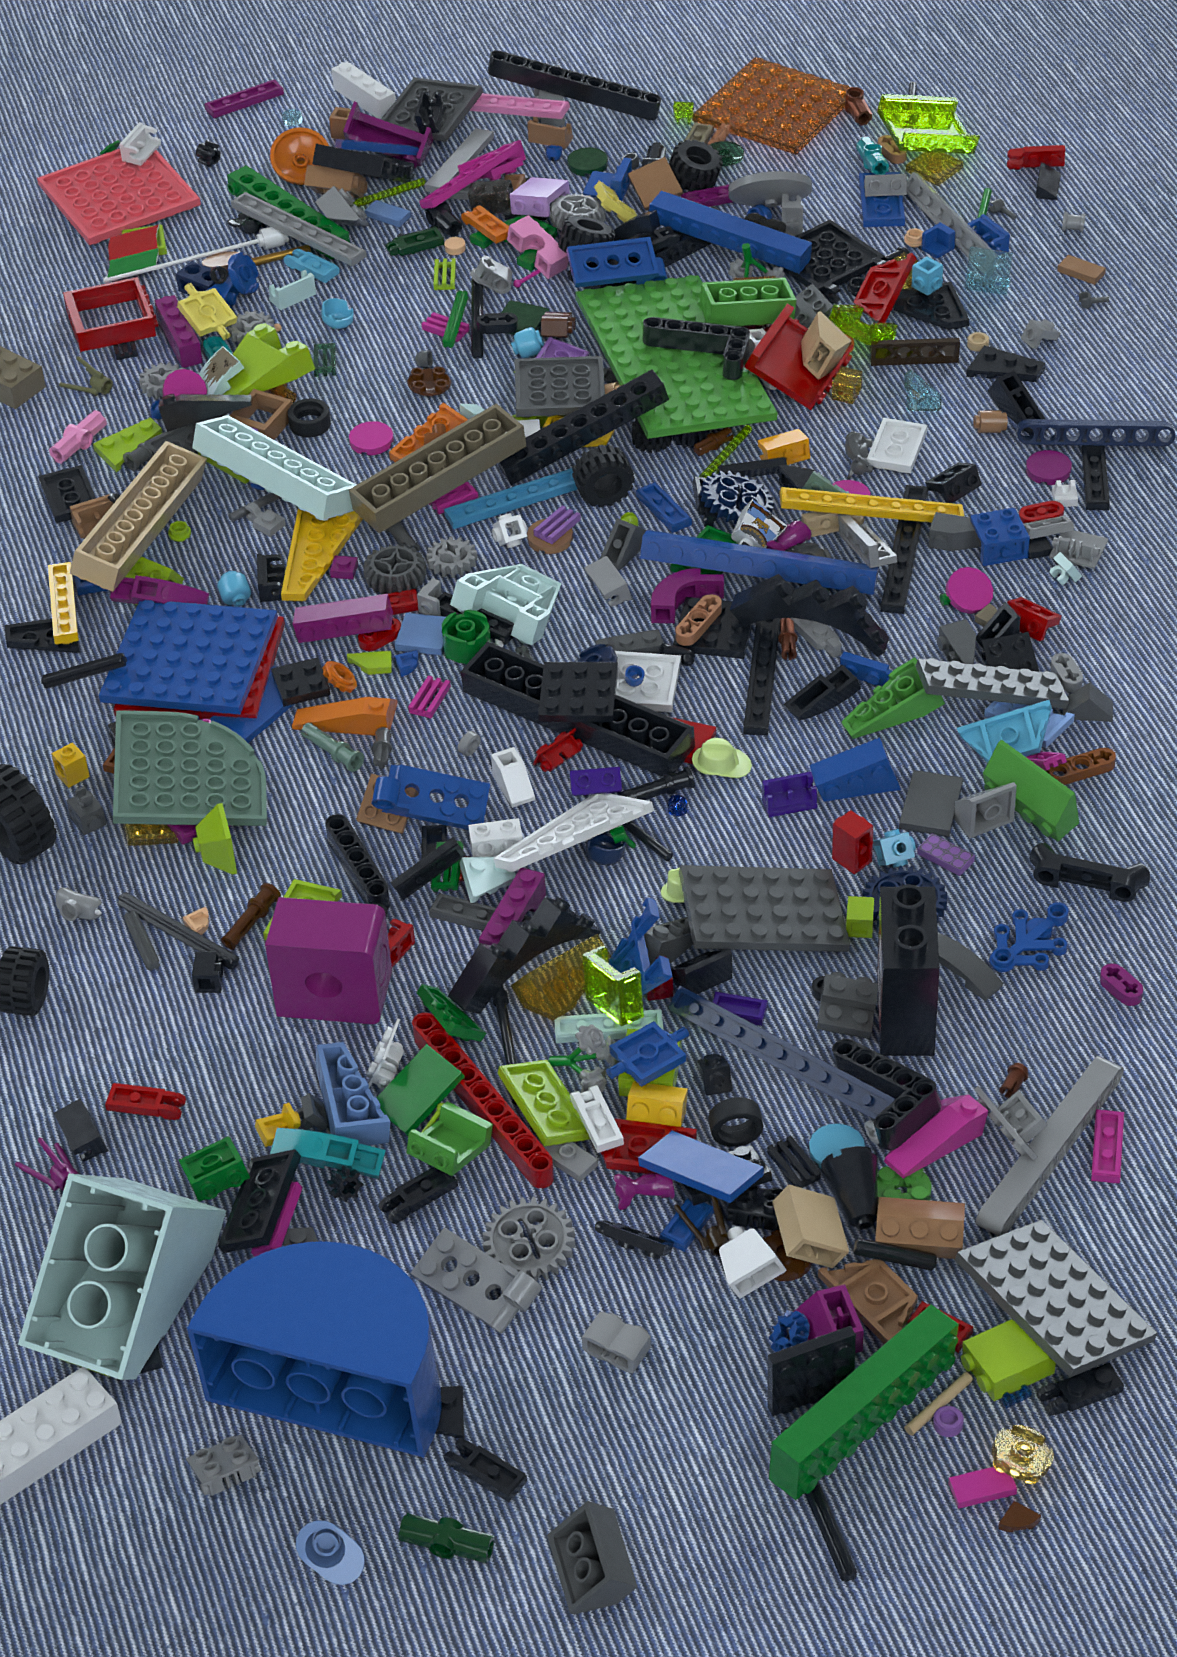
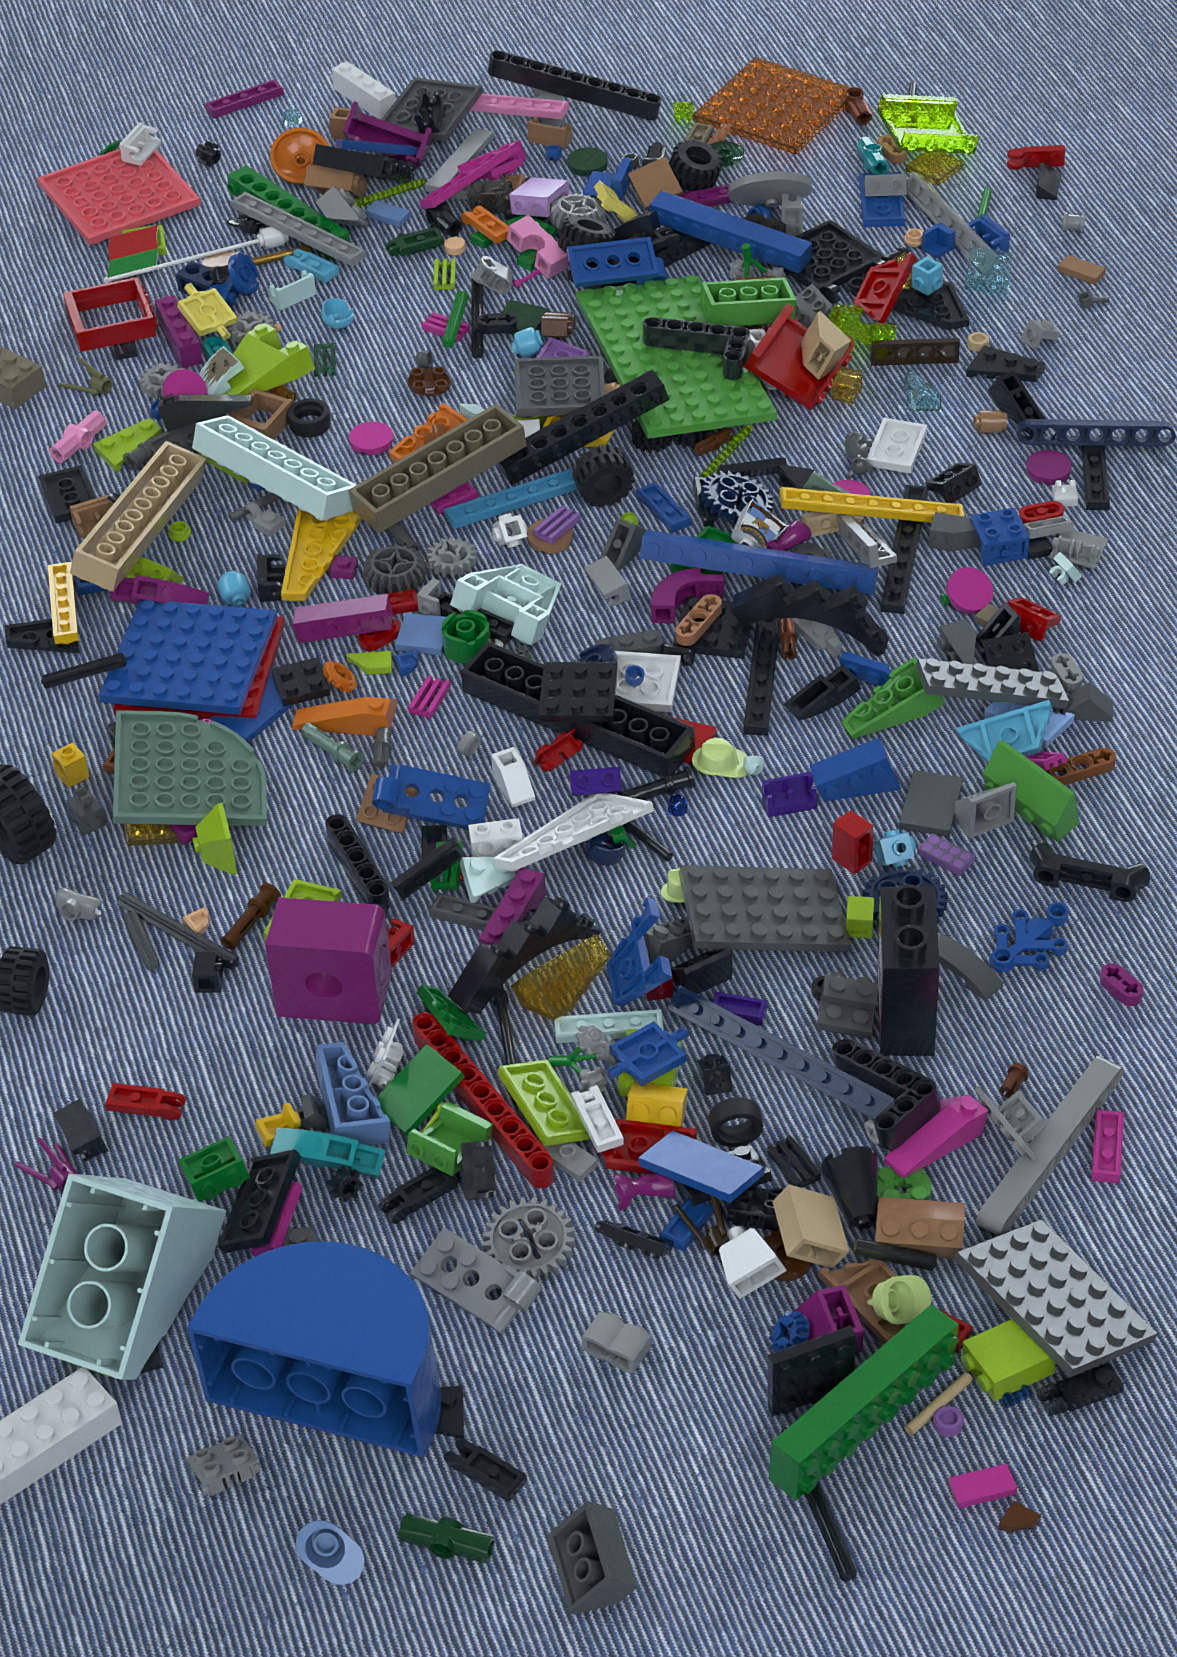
(478, 1169): none -> black hinge
(611, 991): clear neon green panel -> none
(753, 764): none -> light aqua hinge
(790, 445): light orange hinge -> none
(831, 1140): medium azure tile -> none
(900, 1298): none -> yellowish green piece
(998, 205): dark grey hand -> none
(1009, 1461): clear yellow plate -> none

